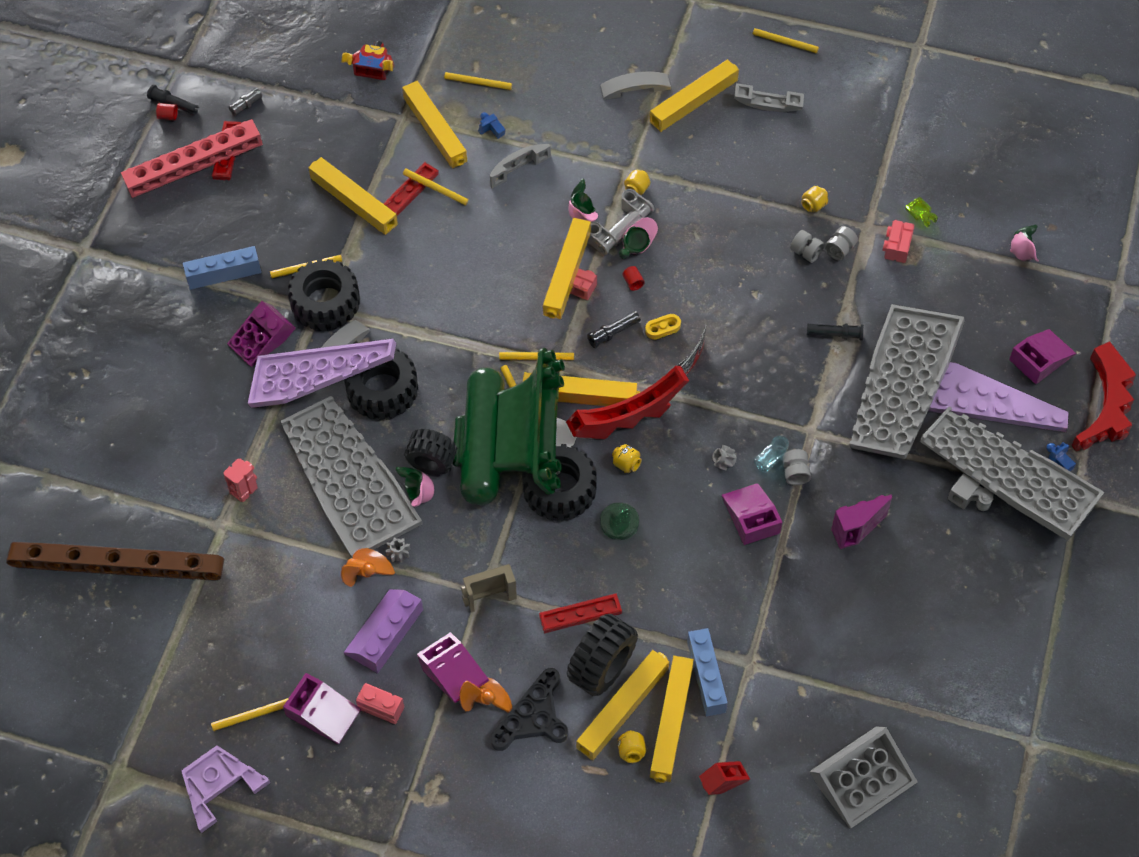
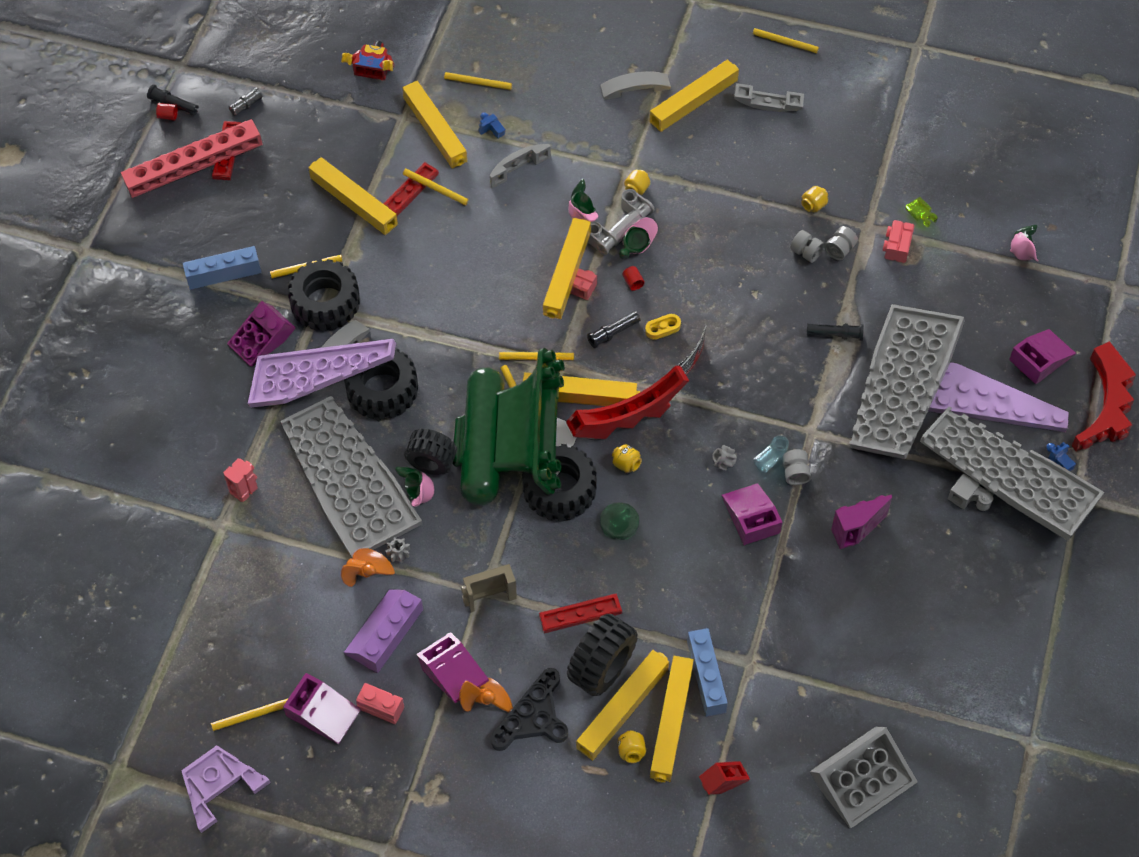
(131, 561): reddish brown beam -> none

